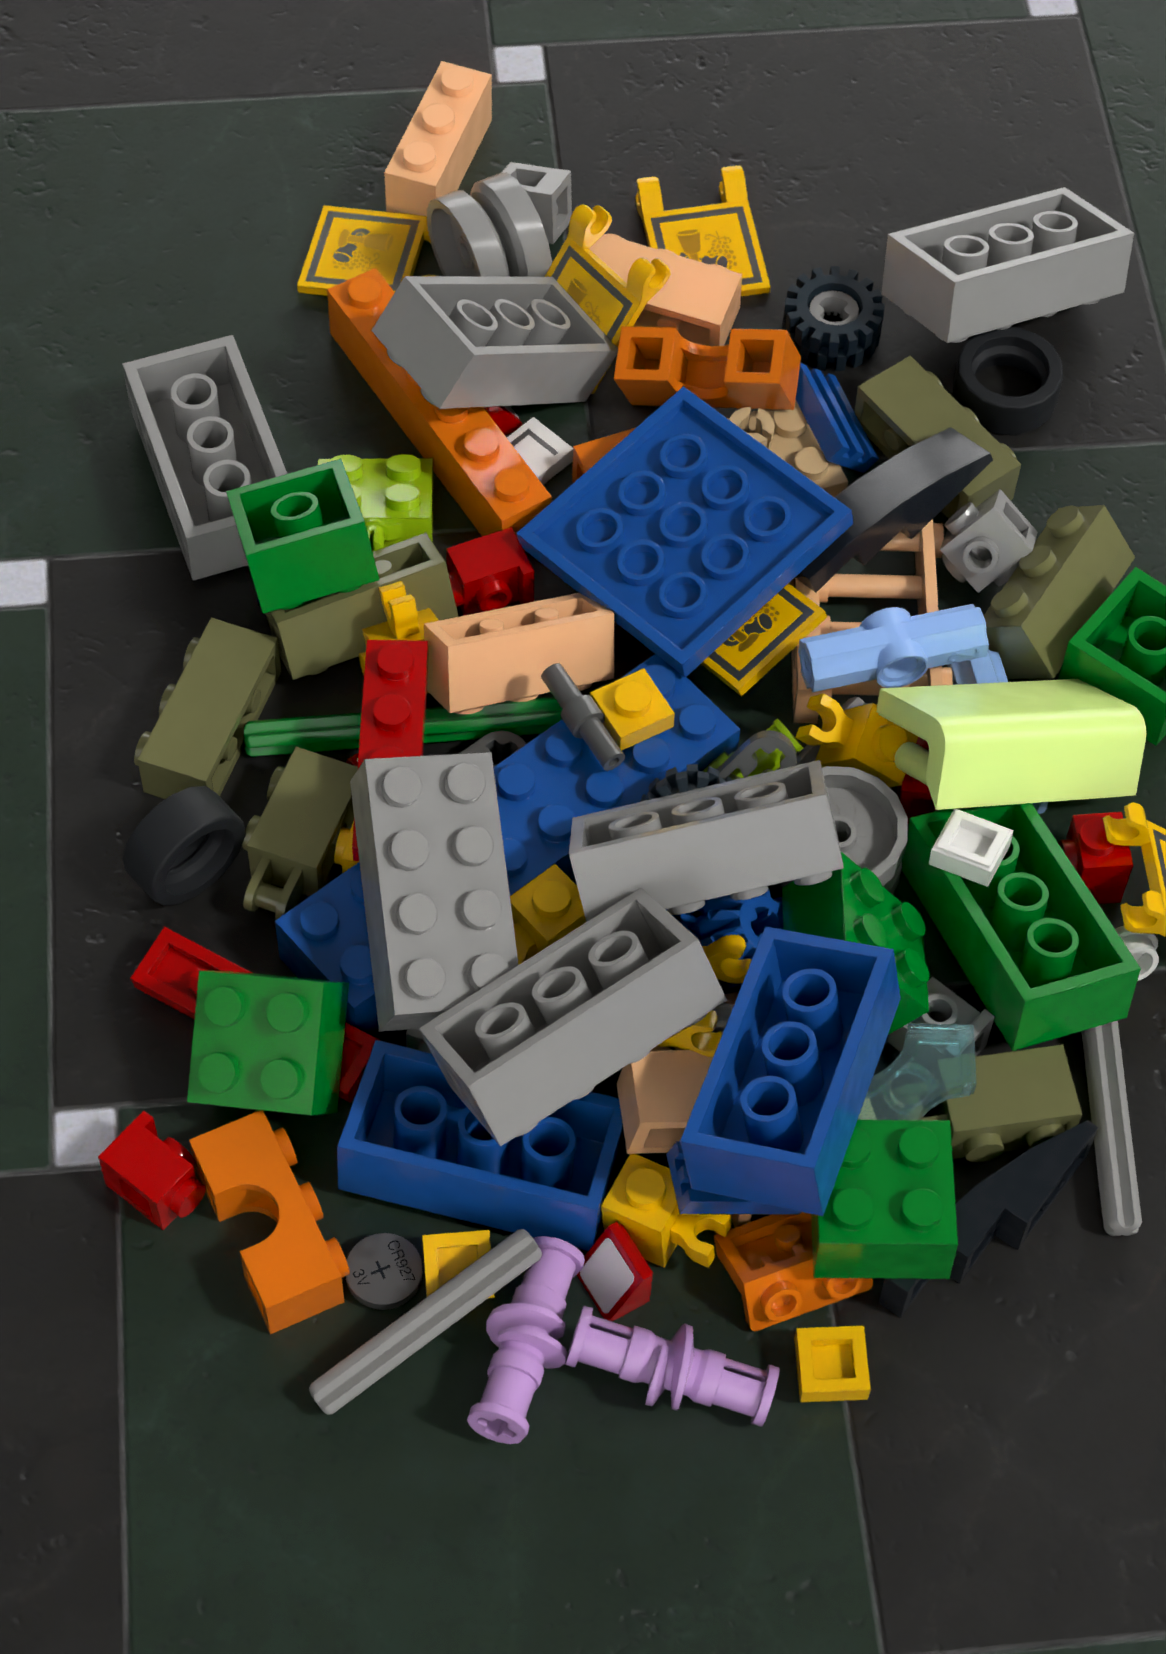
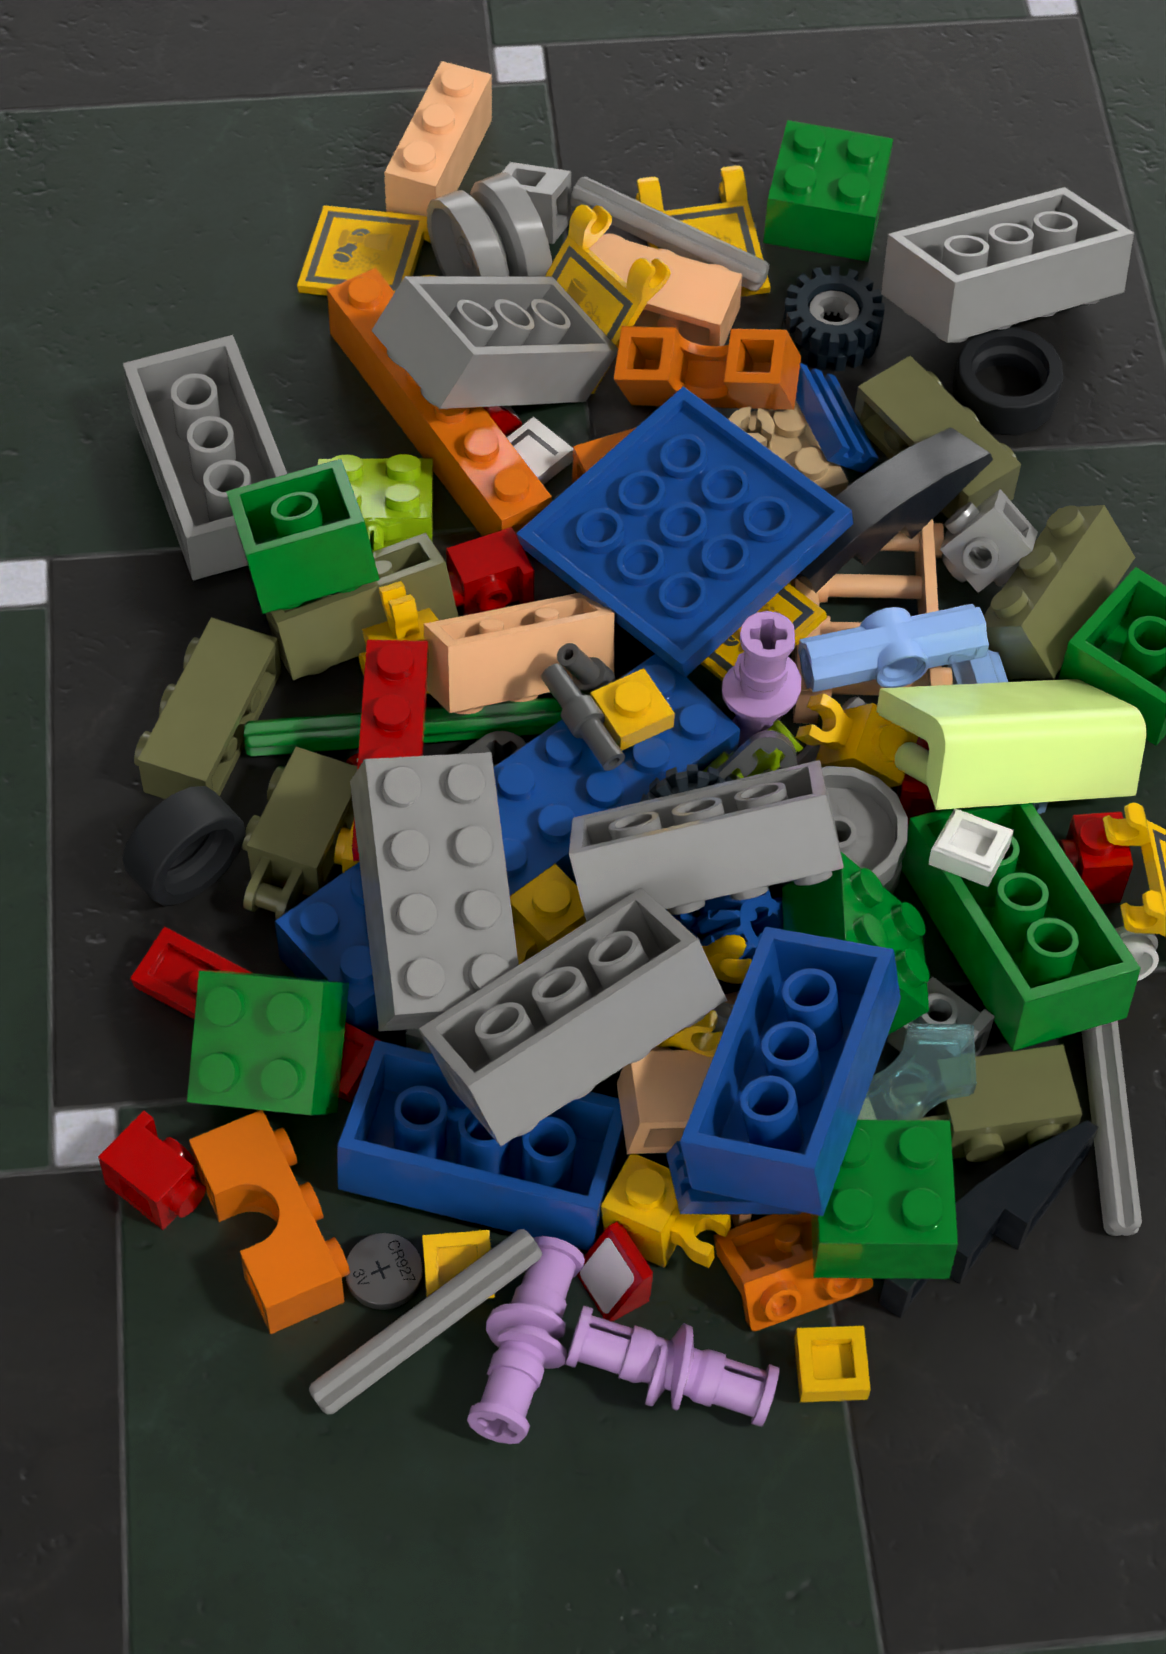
(586, 671): none -> dark grey bar
(669, 232): none -> light grey axle
(764, 678): none -> lavender piece
(827, 190): none -> green brick

